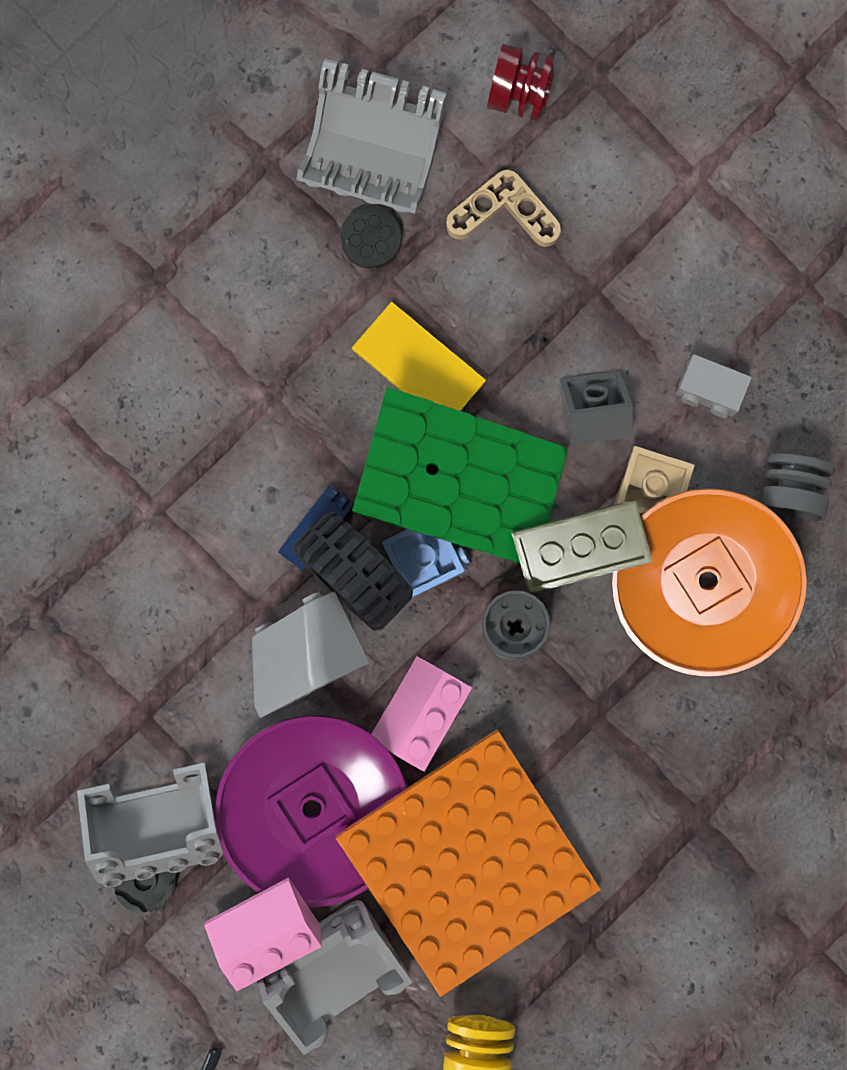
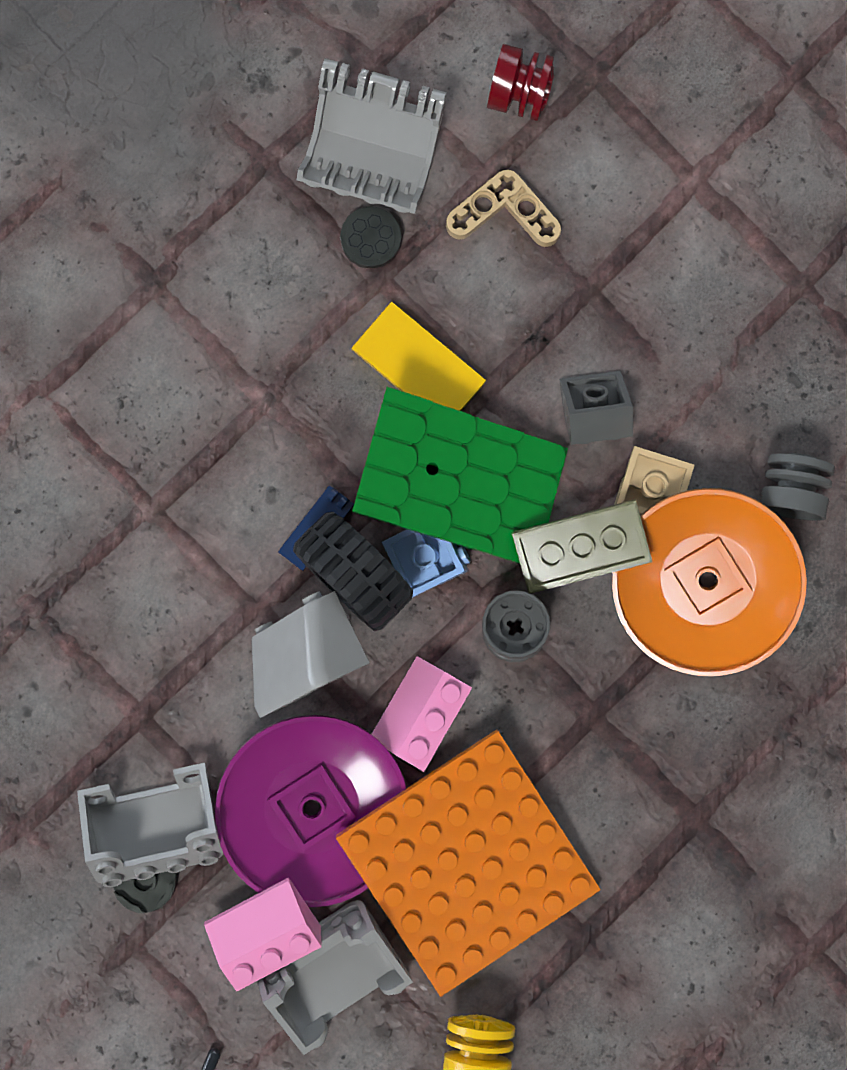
(712, 386): light grey brick -> none

